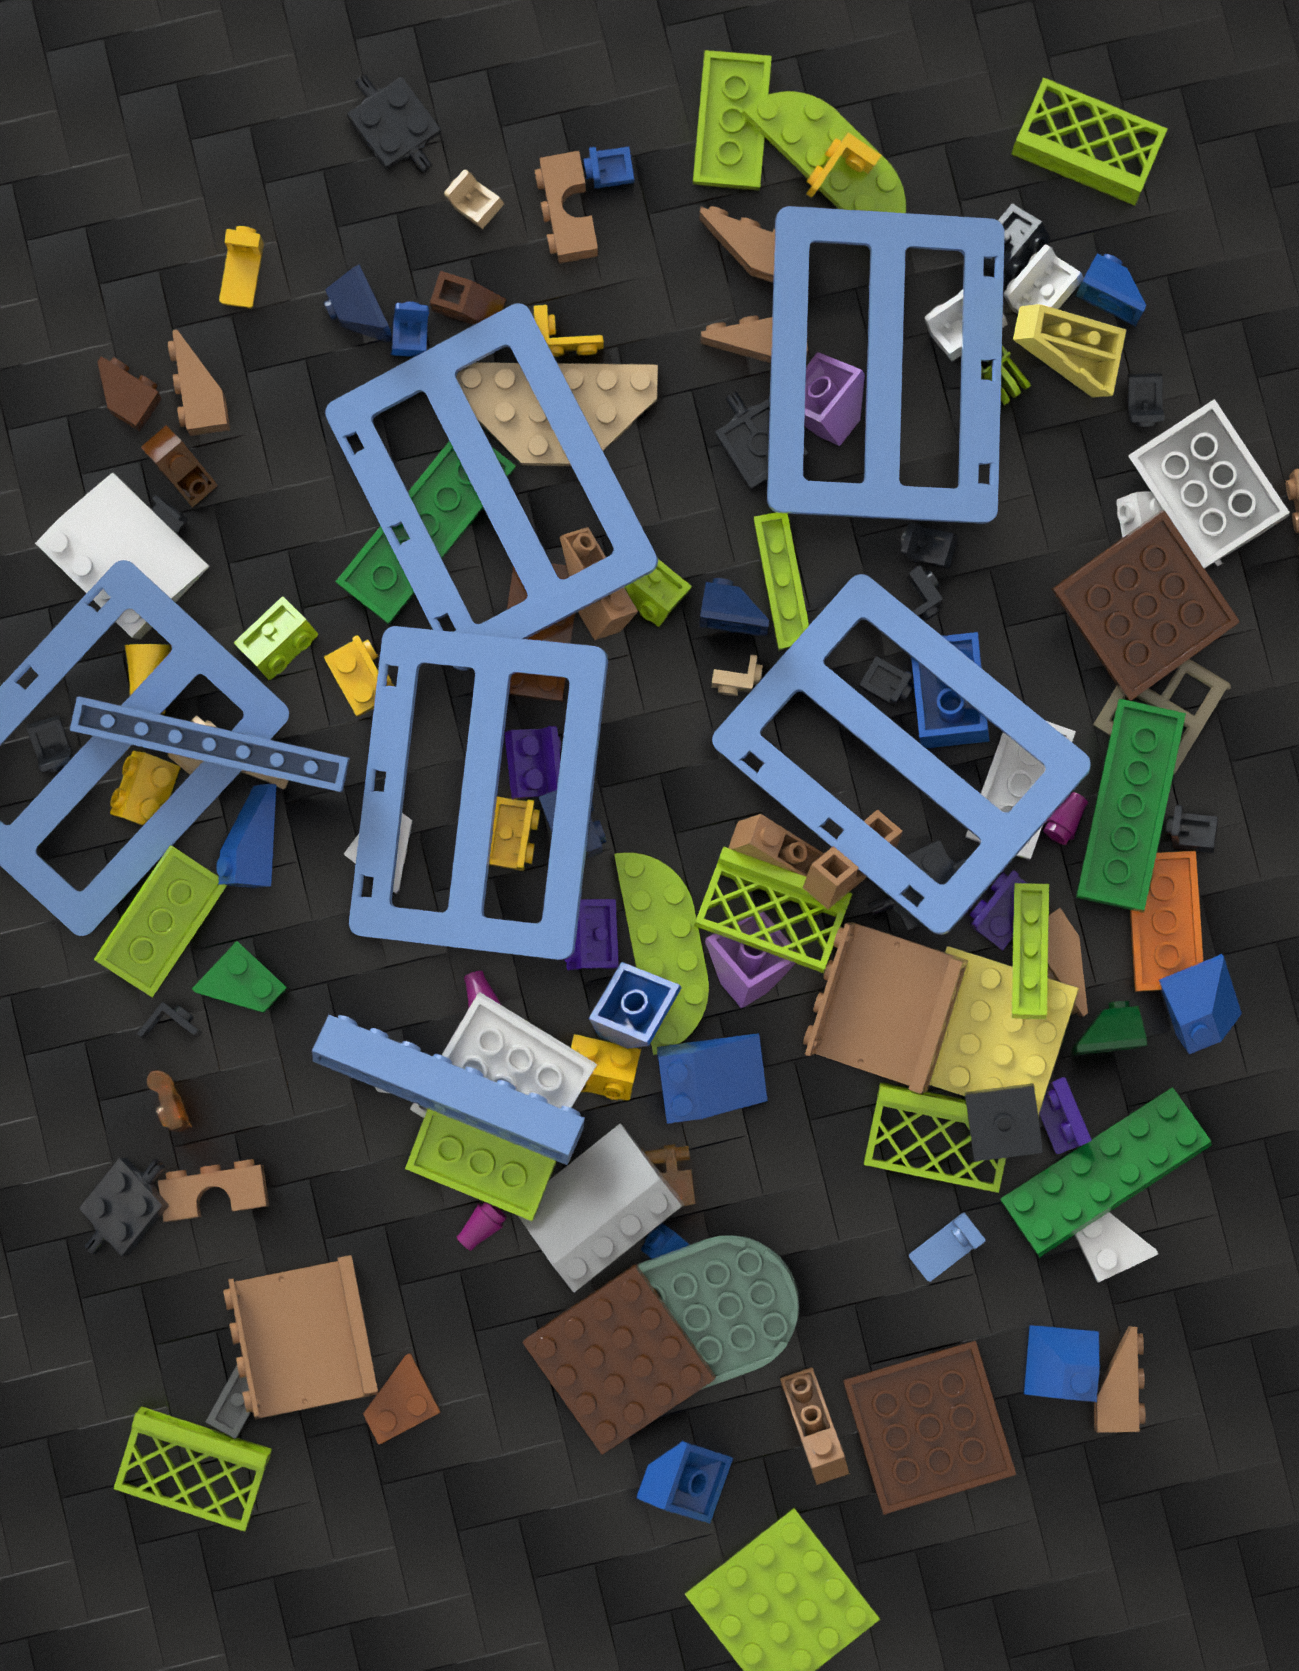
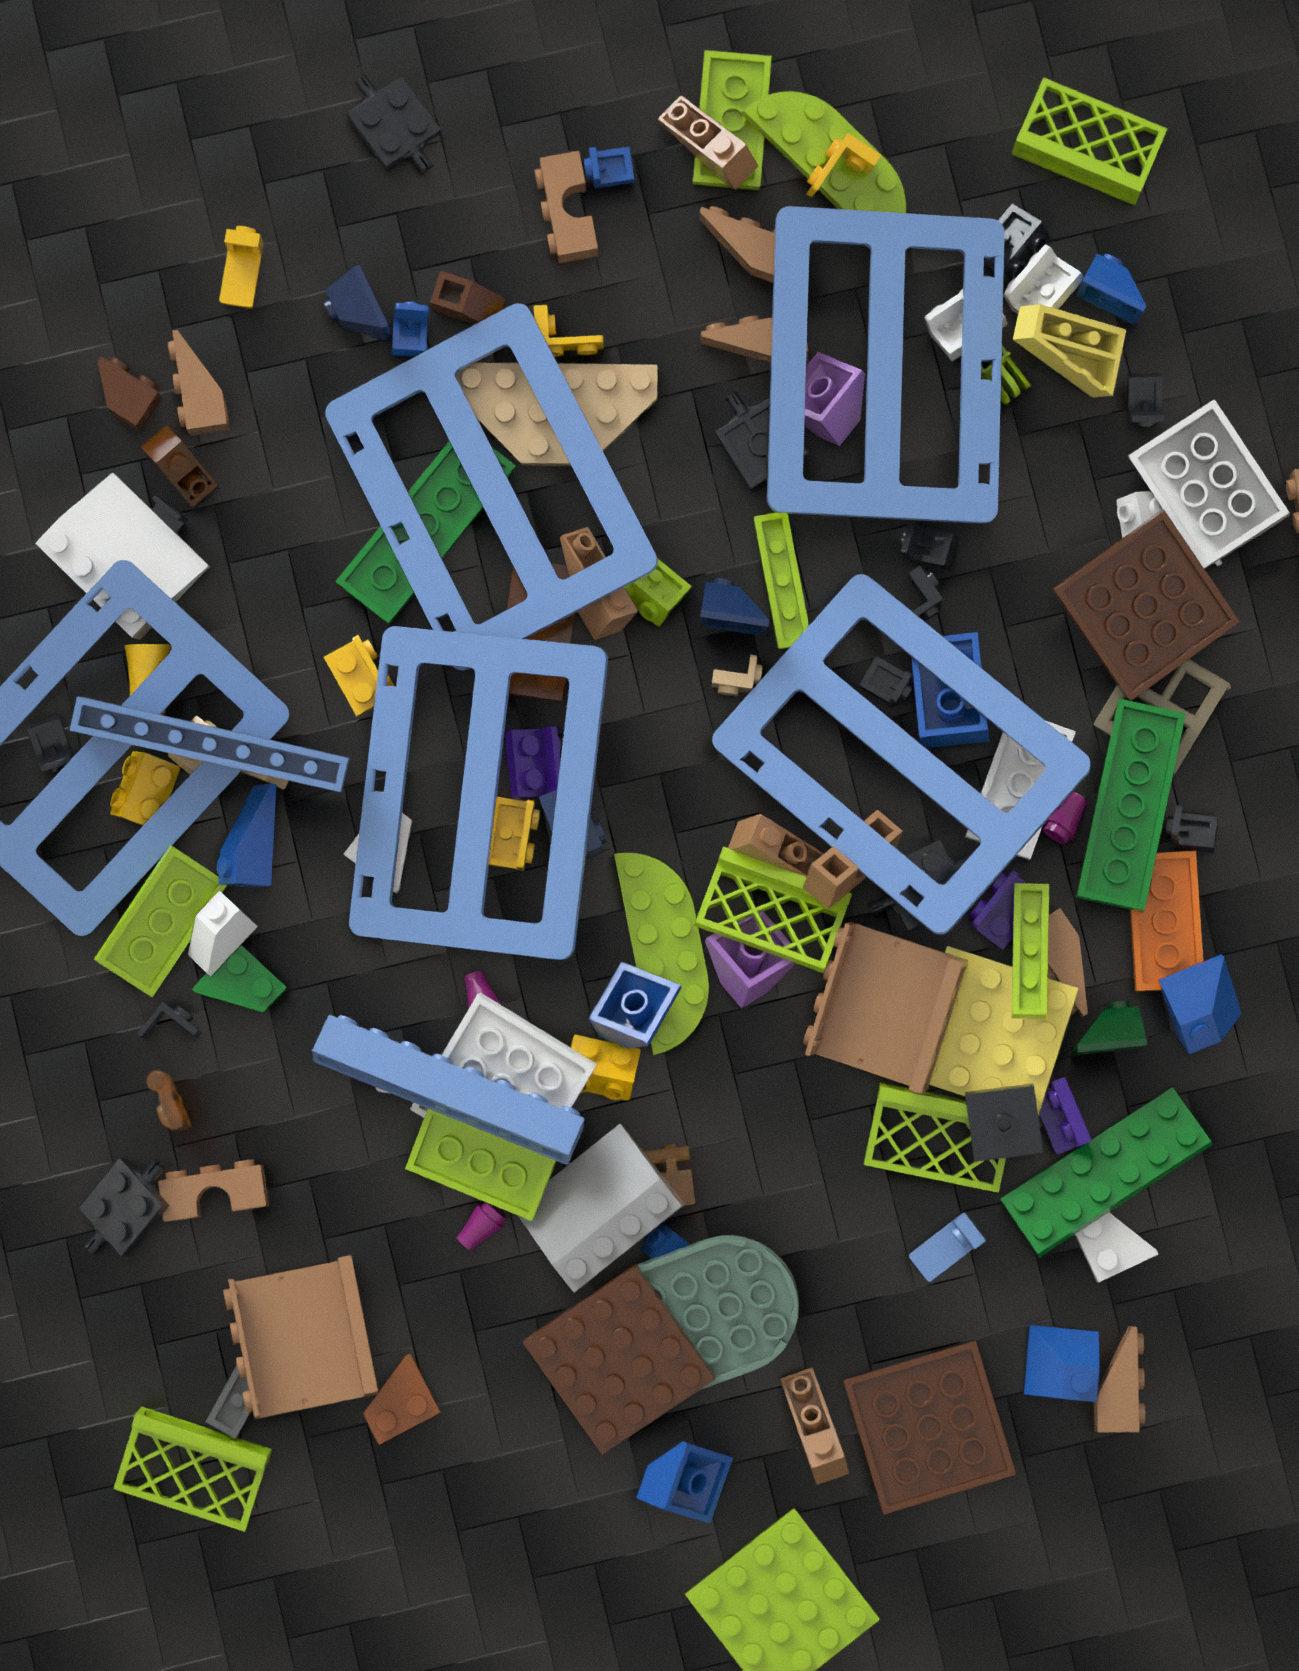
(218, 933): none -> white slope
(276, 638): lime bracket -> none
(473, 199): tan bracket -> none
(596, 936): dark purple bracket -> none
(709, 142): none -> medium nougat slope
(711, 1077): blue slope -> none

